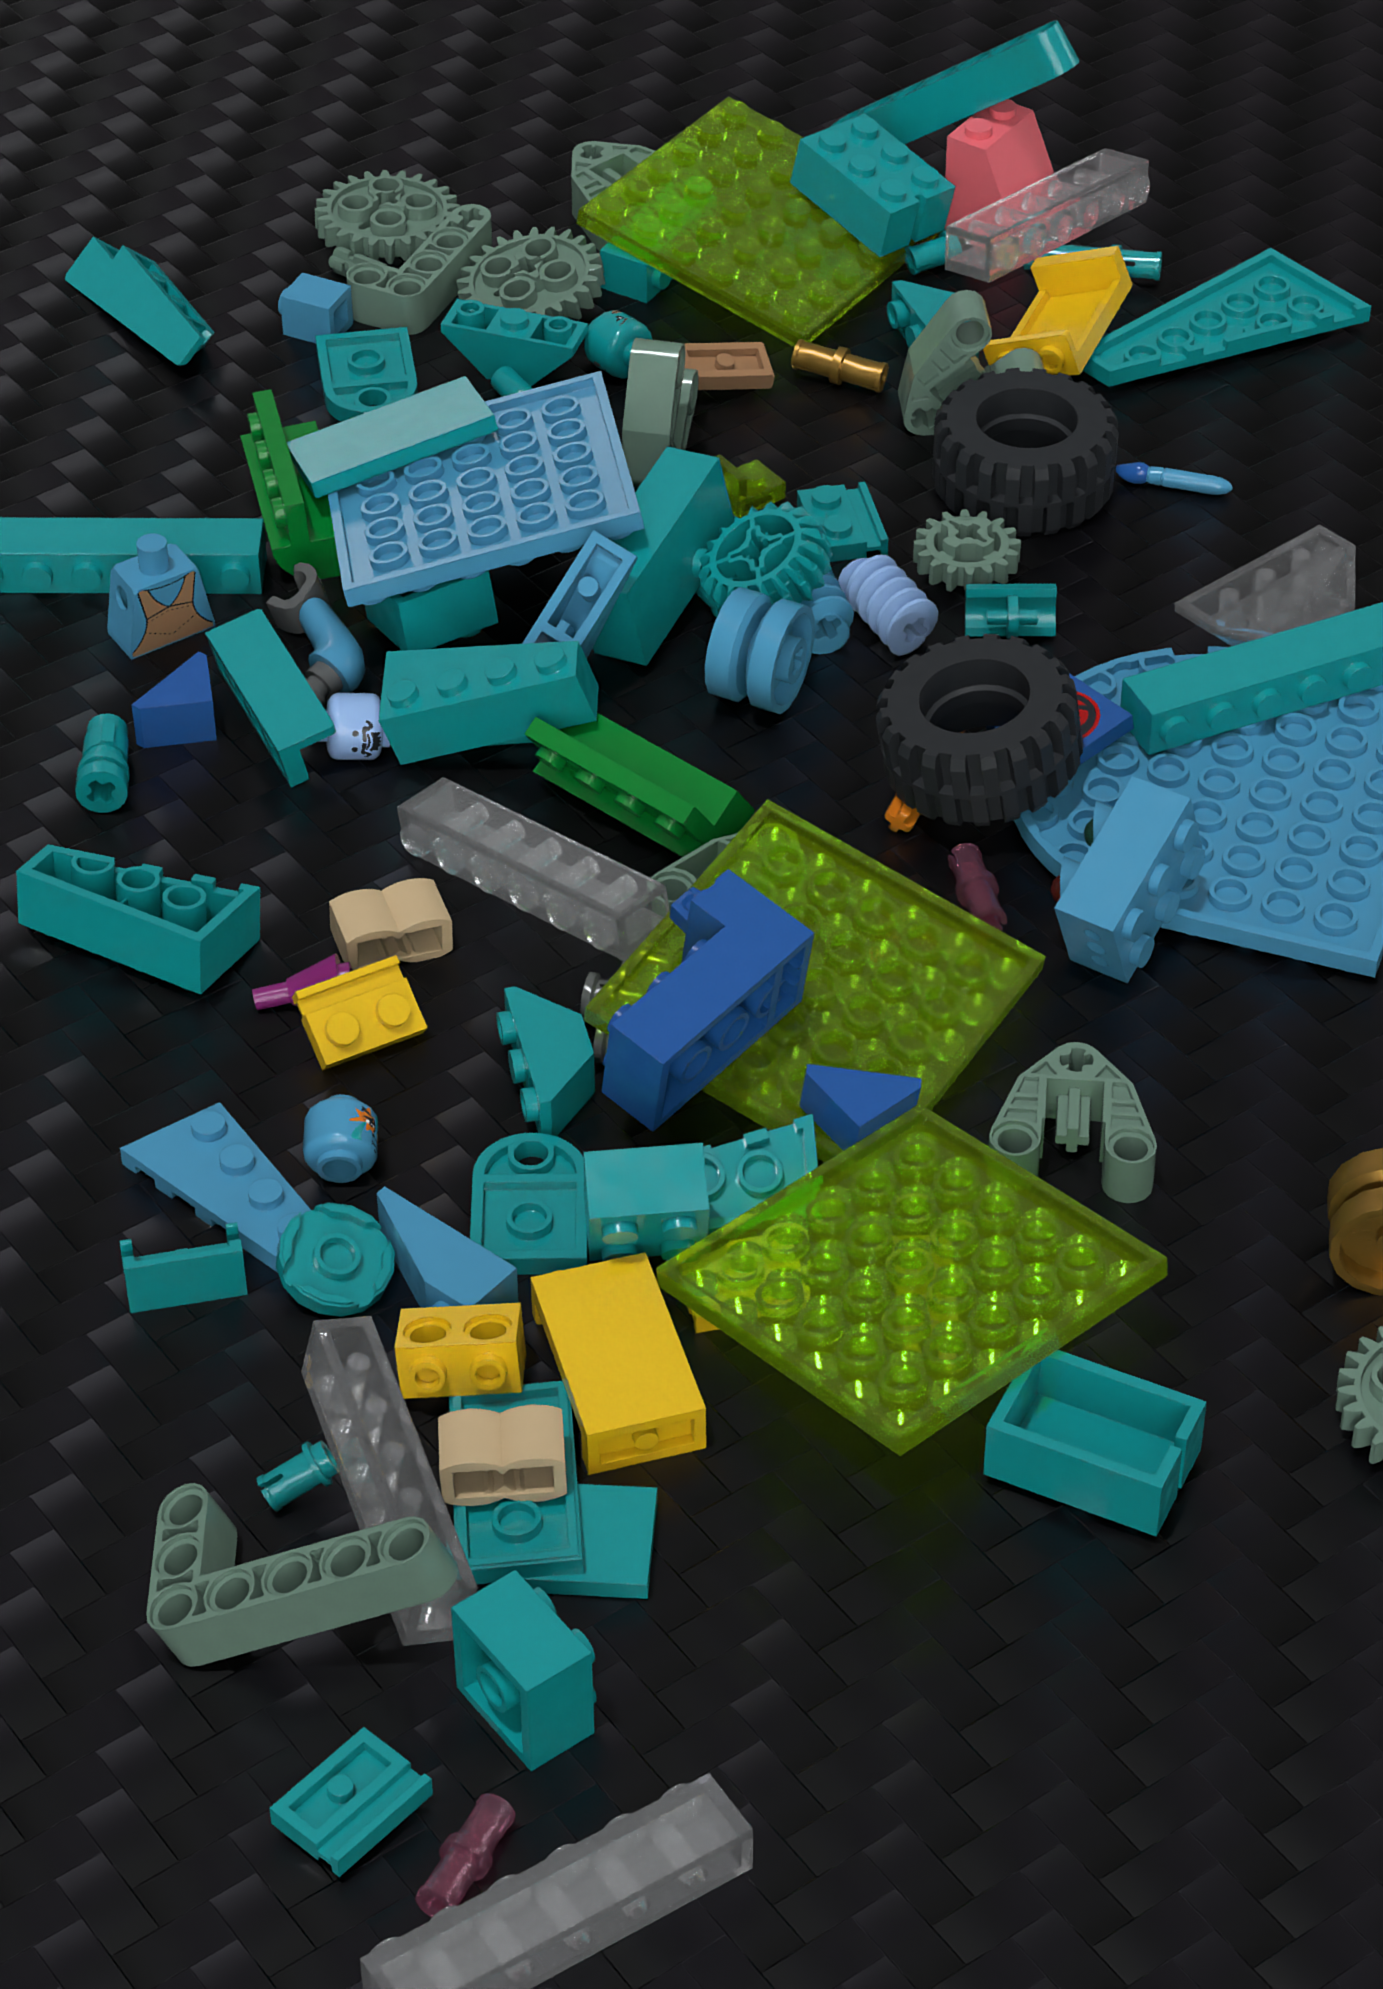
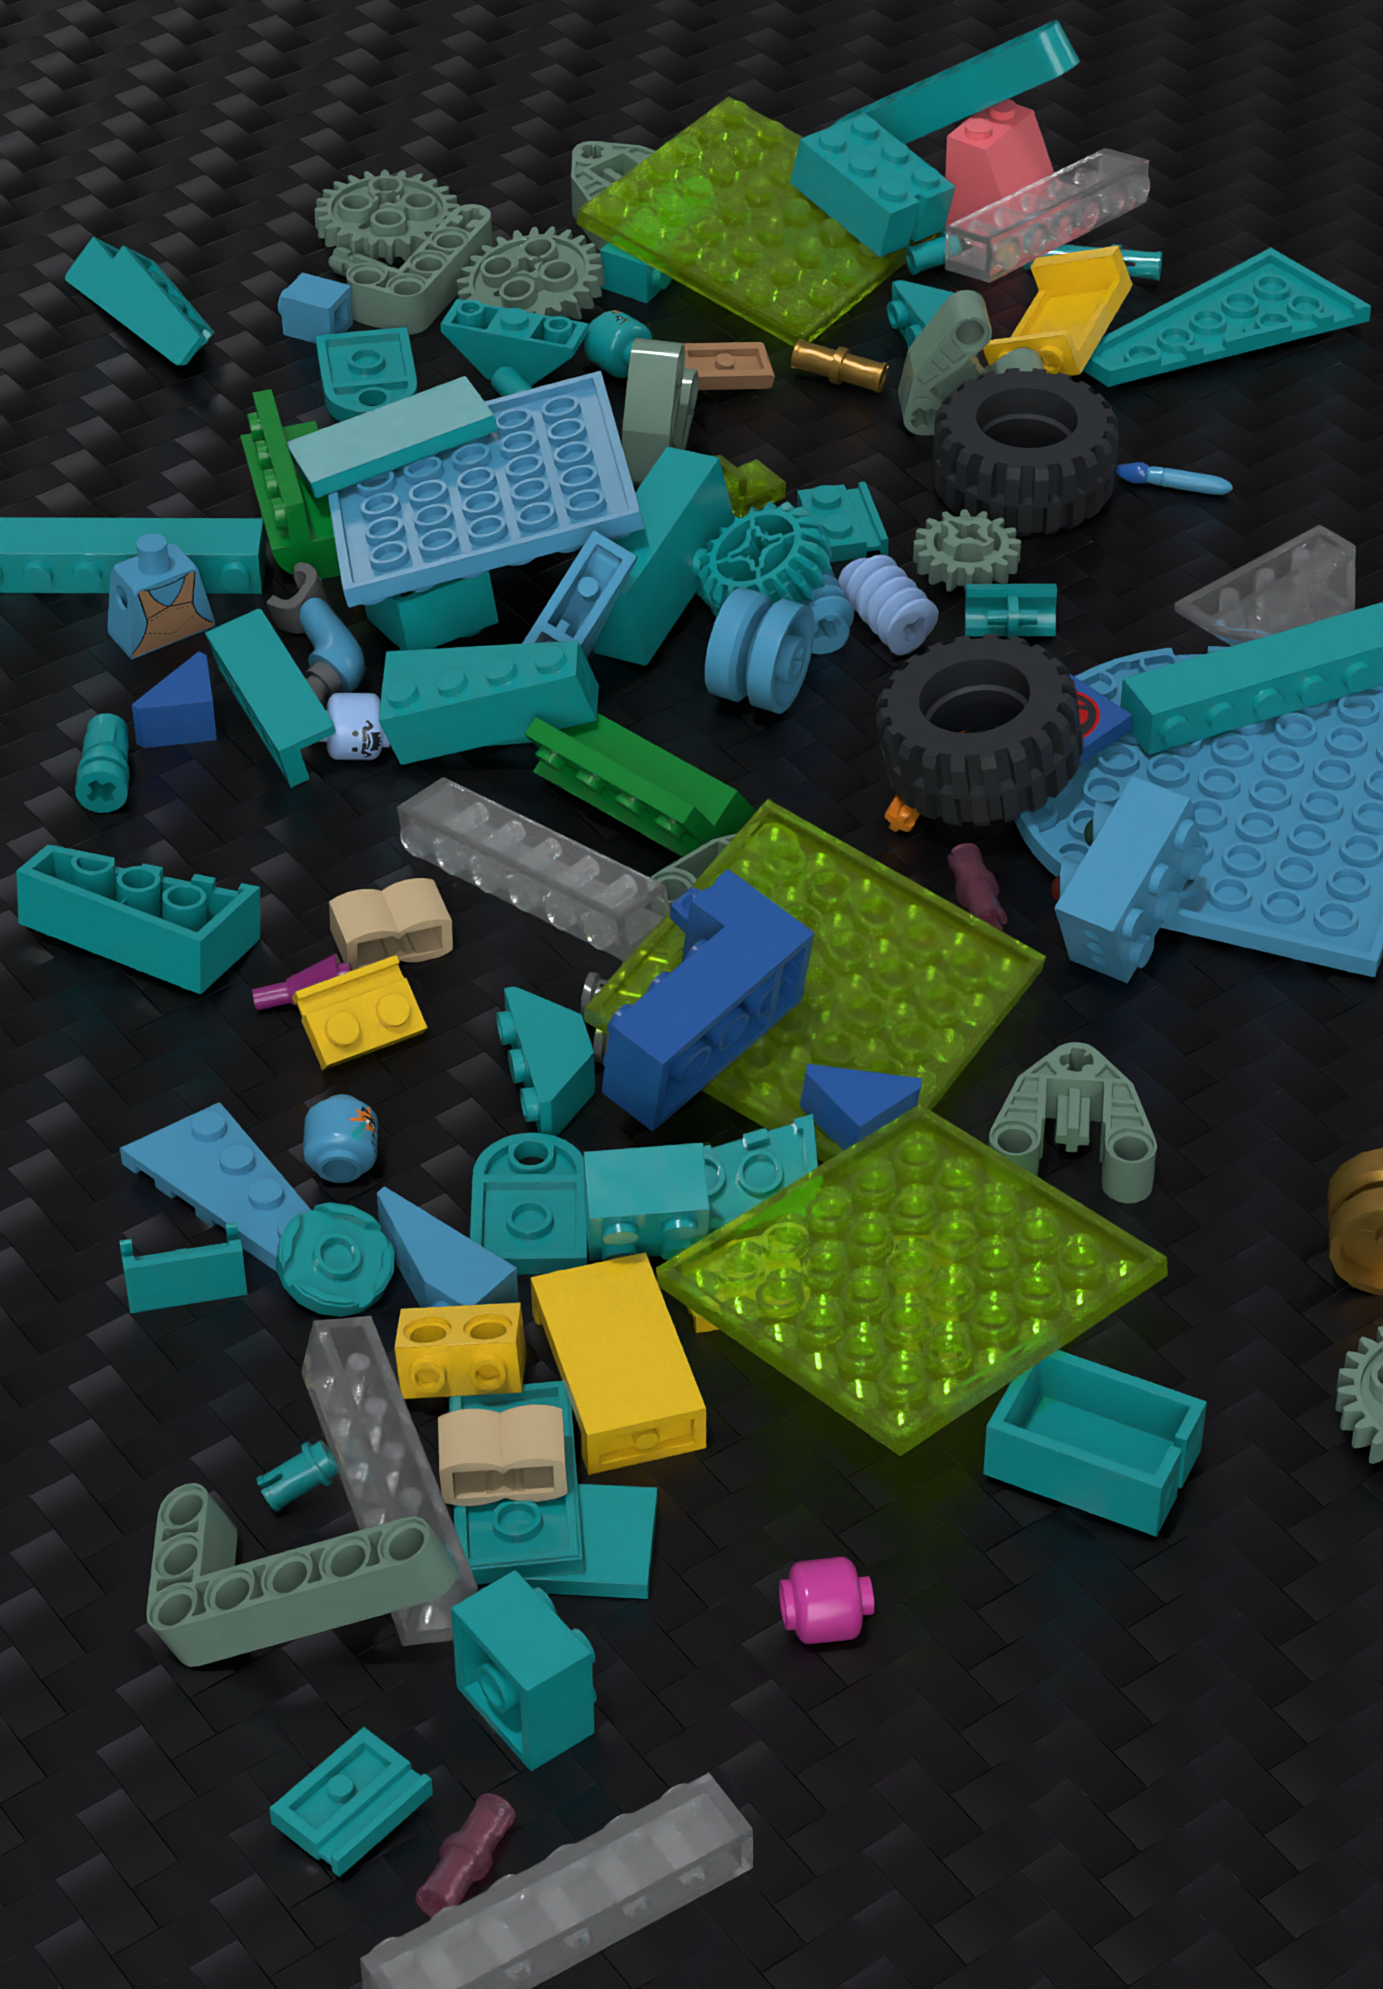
(825, 1600): none -> dark pink head

